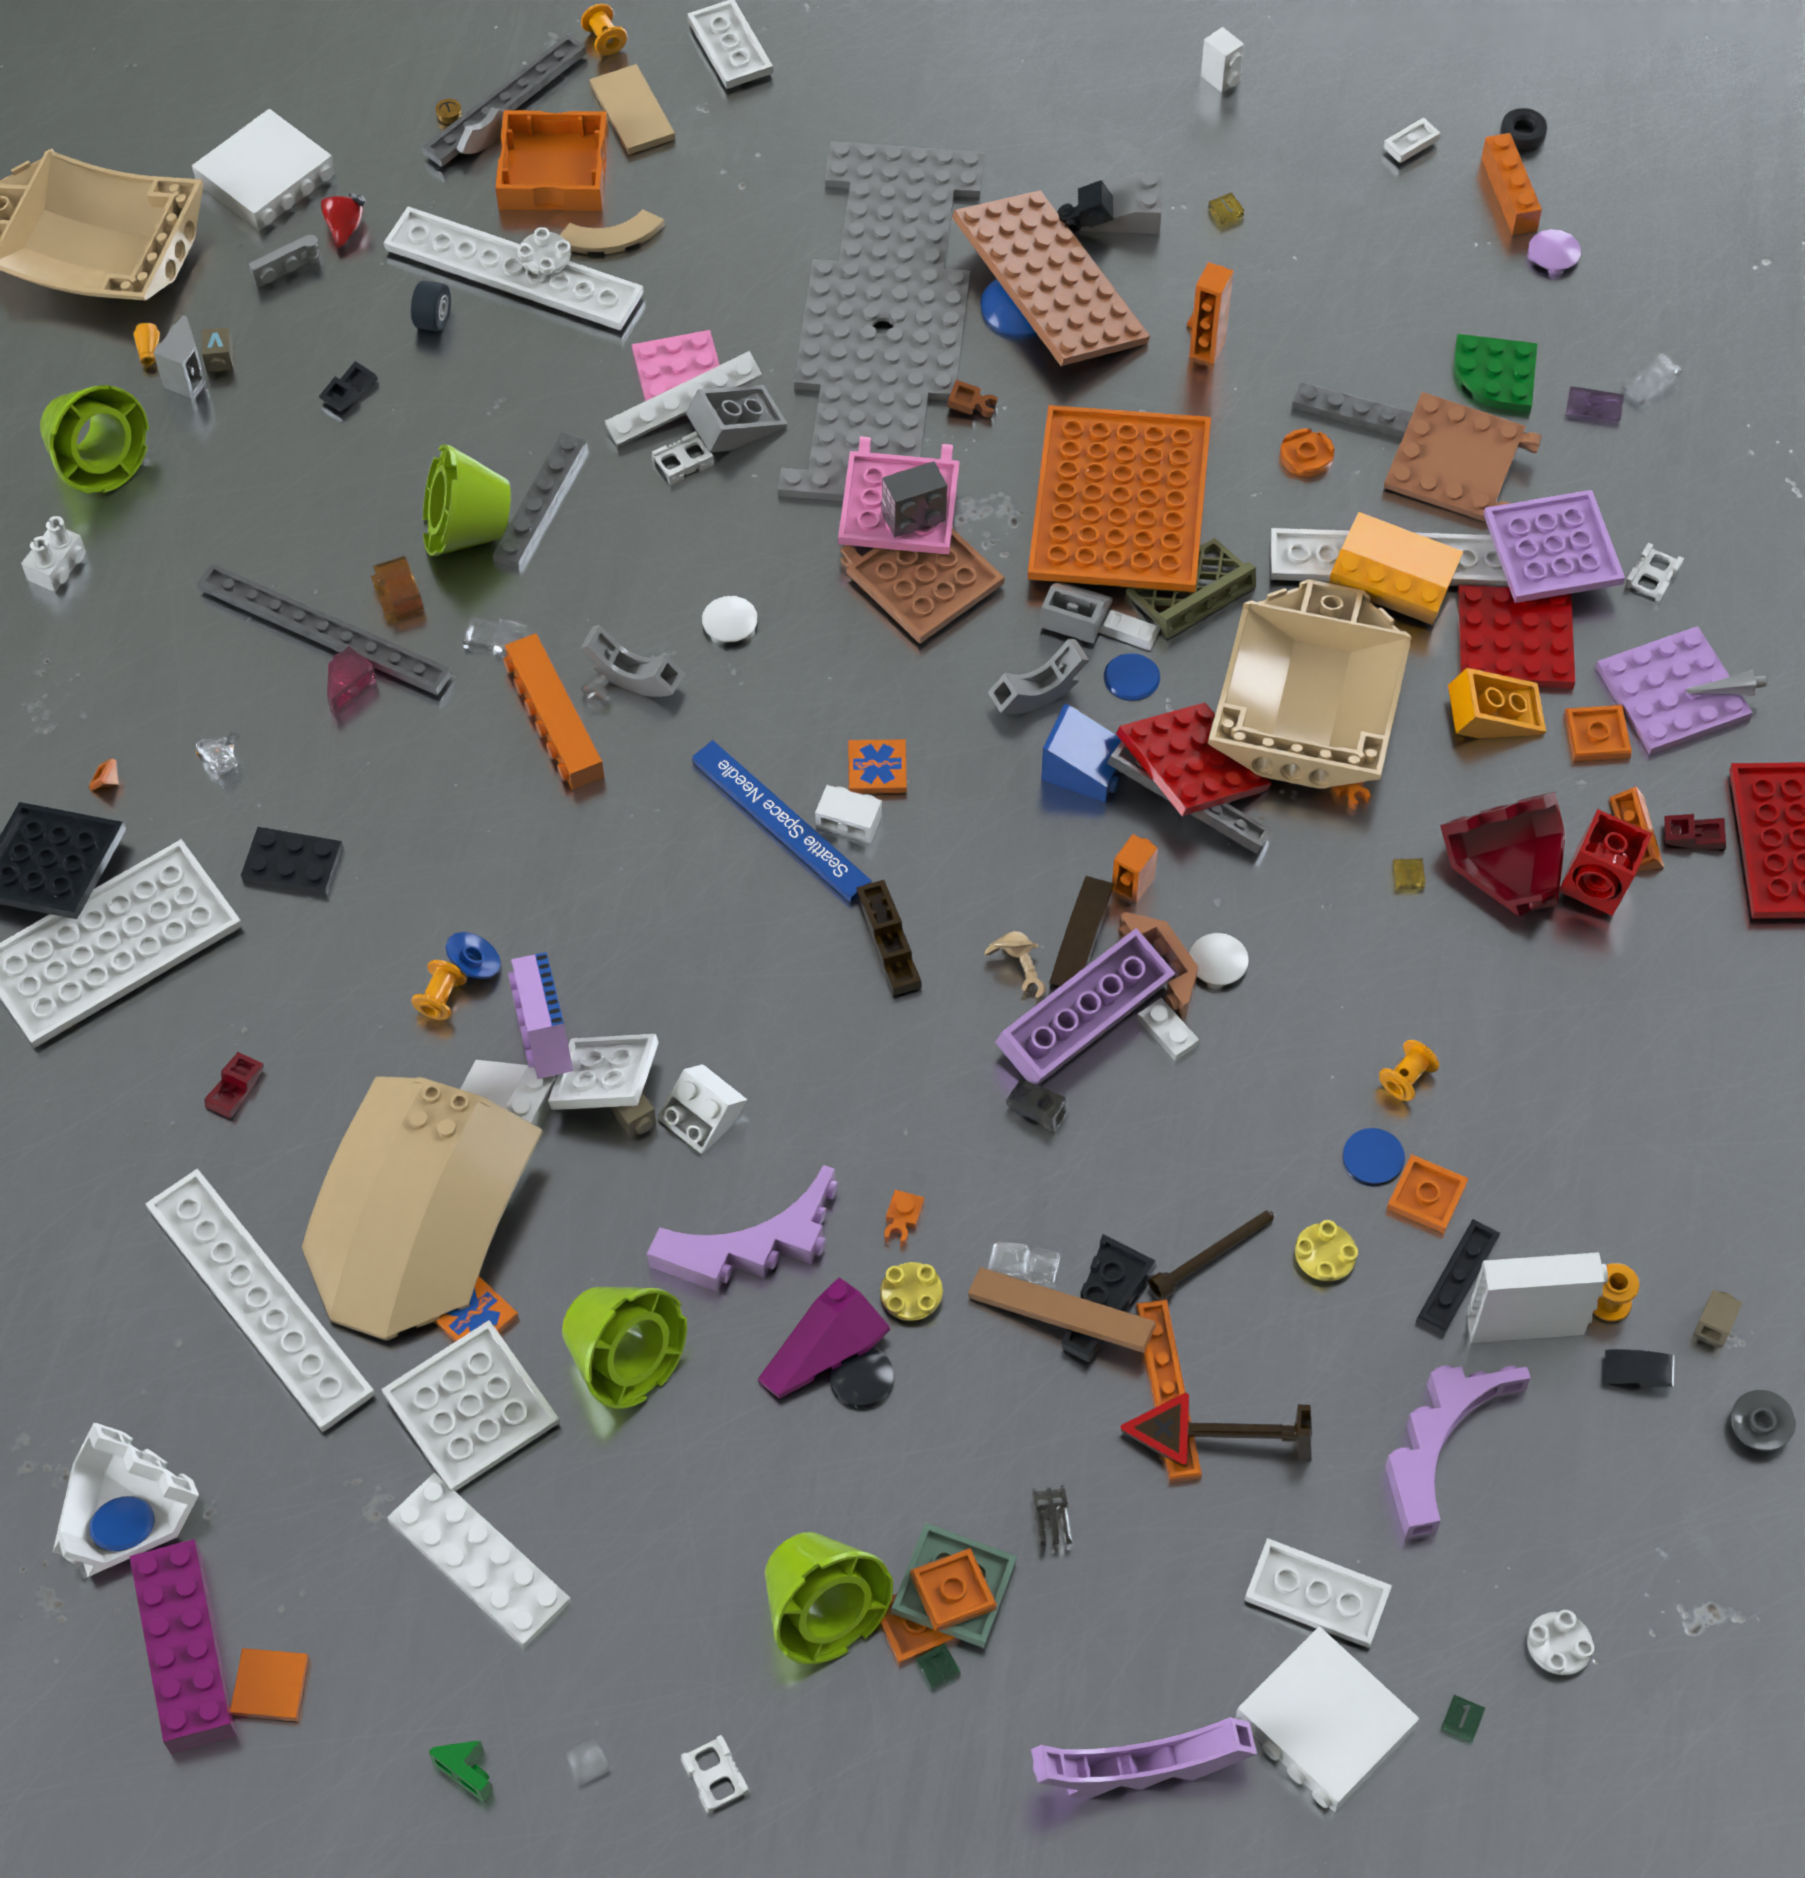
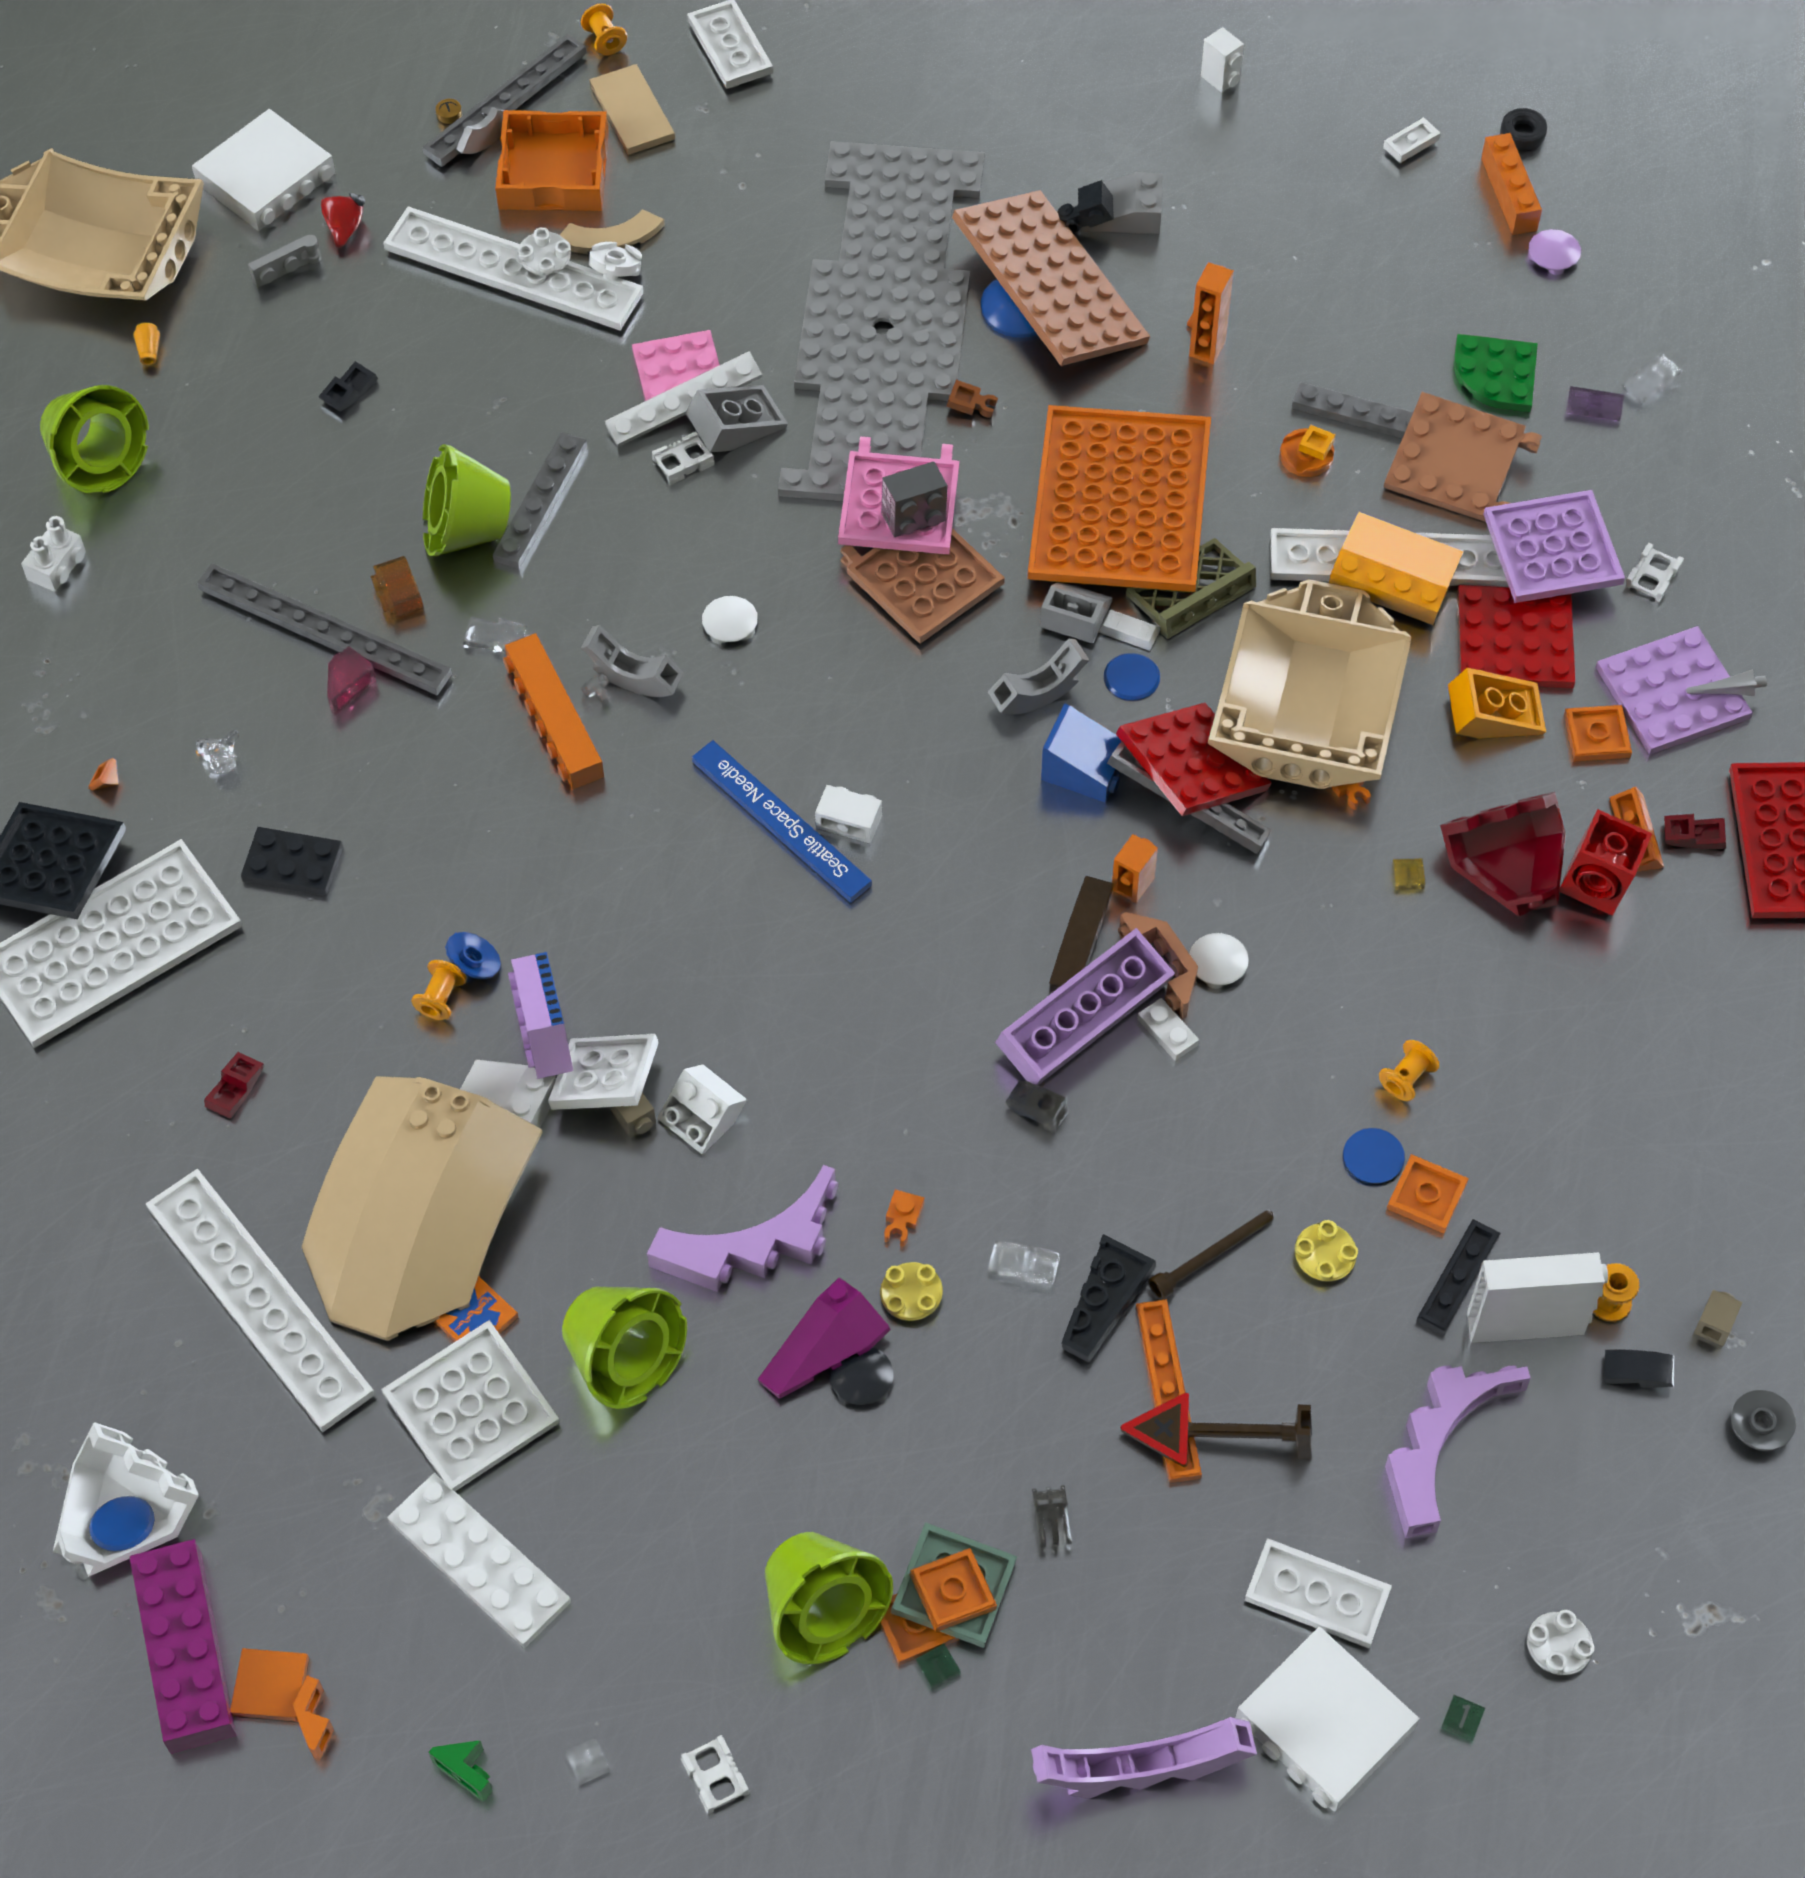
(179, 360): light grey slope -> none
(217, 349): dark tan brick -> none
(315, 1728): none -> orange slope
(430, 305): black wheel -> none
(614, 260): none -> white plate
(877, 766): orange tile -> none
(889, 937): dark brown slope -> none
(1019, 946): tan piece -> none
(1062, 1309): medium nougat tile -> none
(1226, 208): clear yellow tile -> none
(1317, 442): none -> light orange plate

